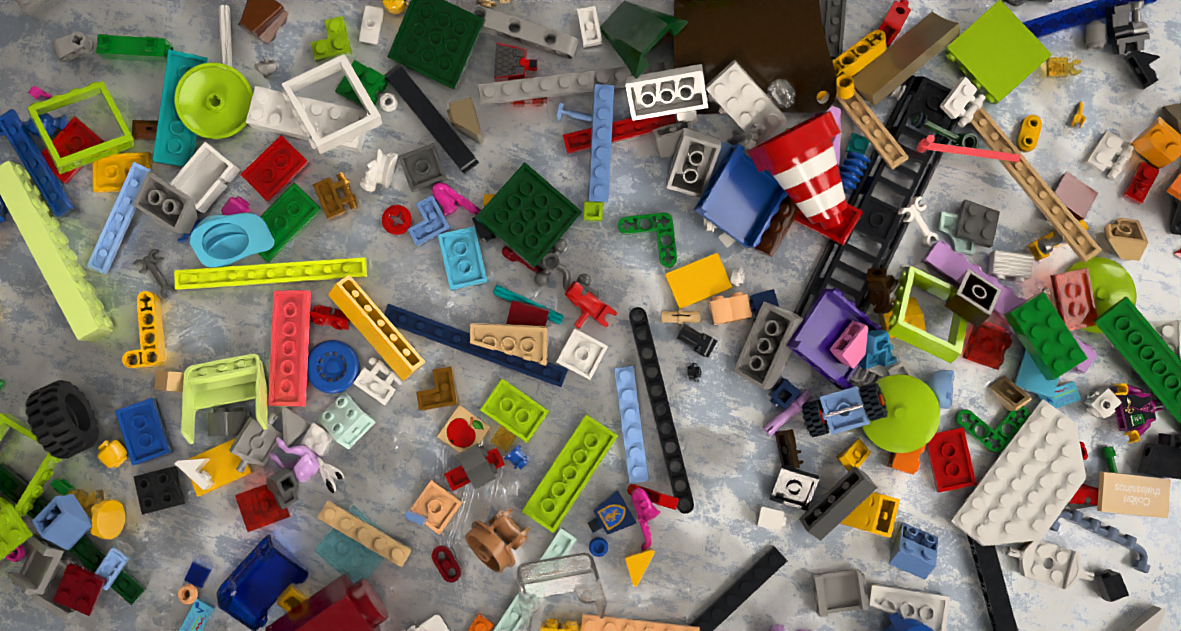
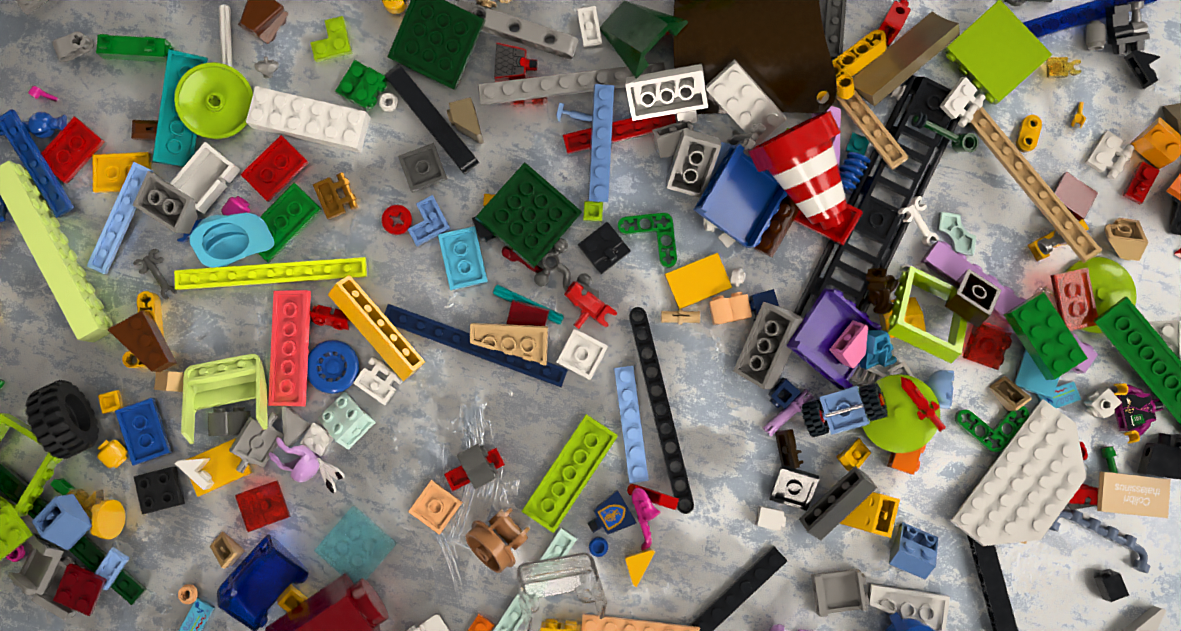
(90, 154): lime window -> none
(110, 401): none -> yellow tile
(144, 341): none -> reddish brown wedge
(197, 575): clear blue tile -> none
(226, 550): none -> tan slope
(283, 487): dark grey brick -> none
(345, 134): white window -> none
(364, 533): tan plate -> none
(371, 25): white plate -> none
(380, 171): white piece -> none
(415, 517): medium blue tile -> none
(443, 565): dark red plate -> none
(444, 391): pearl gold plate -> none
(447, 197): dark pink piece -> none
(463, 430): tile -> none
(503, 438): clear yellow plate -> none
(514, 410): lime plate -> none
(517, 458): blue brick -> none
(604, 248): none -> black hinge
(694, 372): black plate -> none
(700, 342): black piece -> none
(781, 93): clear head -> none
(922, 403): none -> red sword
(927, 144): coral bar -> none
(950, 460): red plate -> none
(977, 223): dark grey plate -> none
(1010, 265): white brick -> none
(1065, 564): white plate -> none

